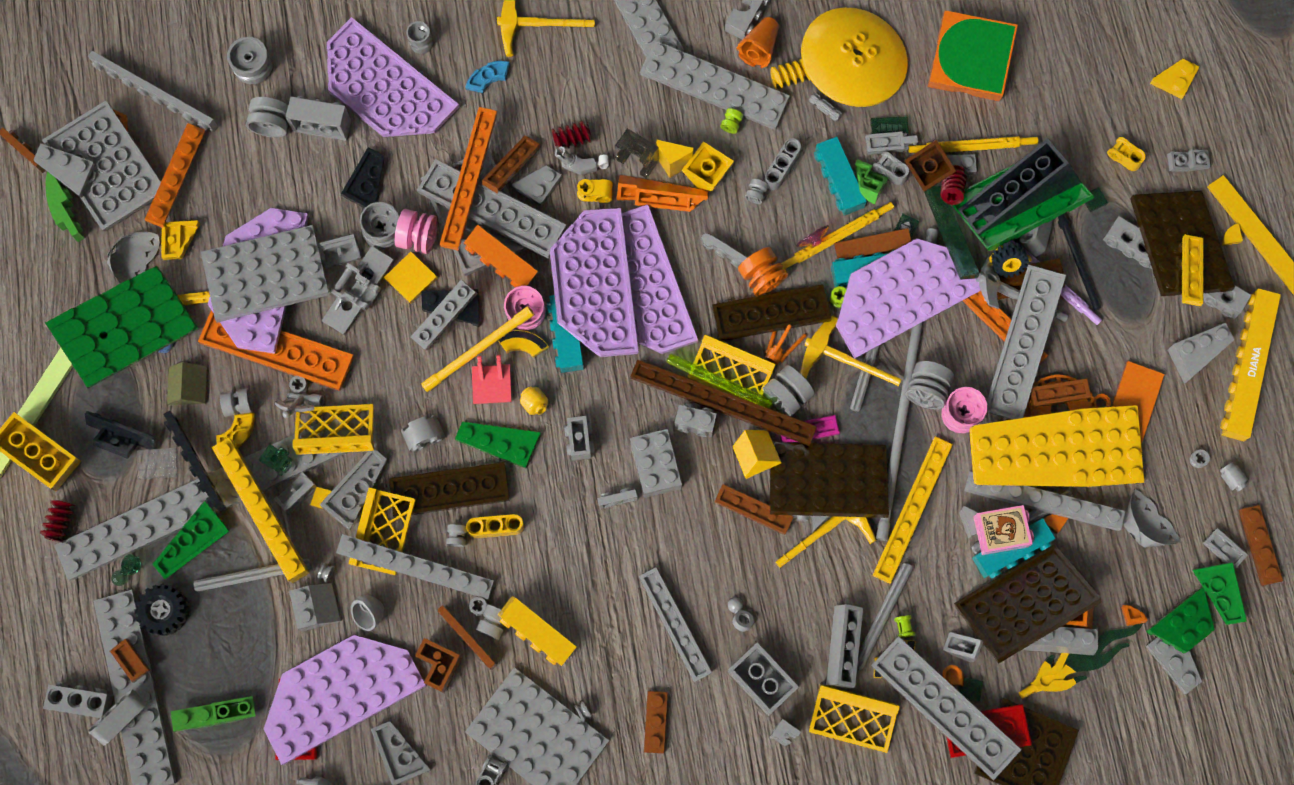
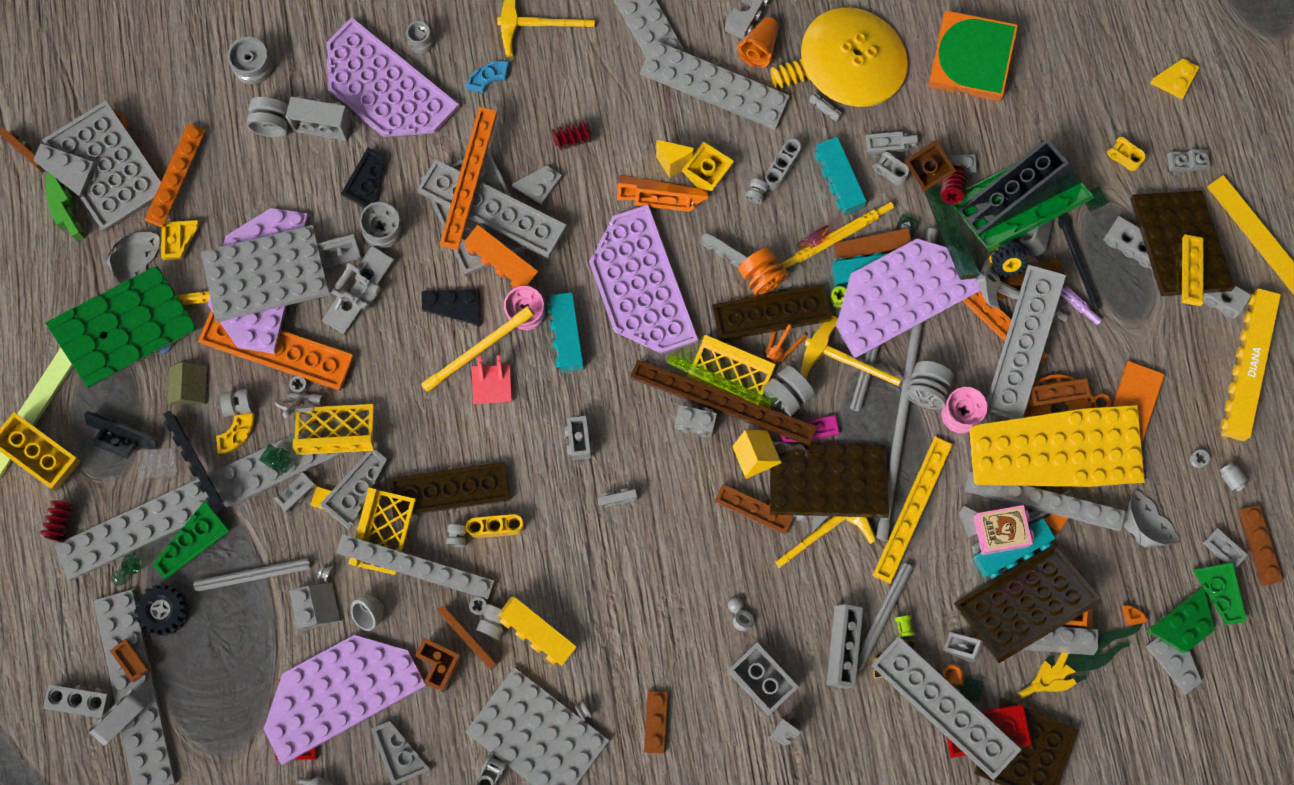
(158, 95): light grey plate -> none
(213, 714): bright green slope -> none
(260, 510): yellow brick -> none
(410, 277): yellow tile -> none
(417, 231): bright pink wheel -> none
(421, 432): light grey cylinder -> none
(444, 315): light grey brick -> none
(504, 443): green wing -> none
(510, 164): dark orange plate -> none
(524, 342): yellow tile -> none
(534, 400): yellow head -> none
(580, 166): light grey arm -> none
(594, 283): lavender plate -> none
(597, 190): yellow piece -> none
(642, 148): clear smoke panel -> none
(655, 463): light grey brick -> none
(675, 625): light grey plate -> none
(731, 121): lime wheel -> none
(860, 701): yellow fence -> none
(870, 183): bright green slope -> none
(889, 125): clear green tile -> none
(979, 144): yellow axle -> none
(1197, 351): light grey wedge -> none
(1232, 236): yellow tile -> none

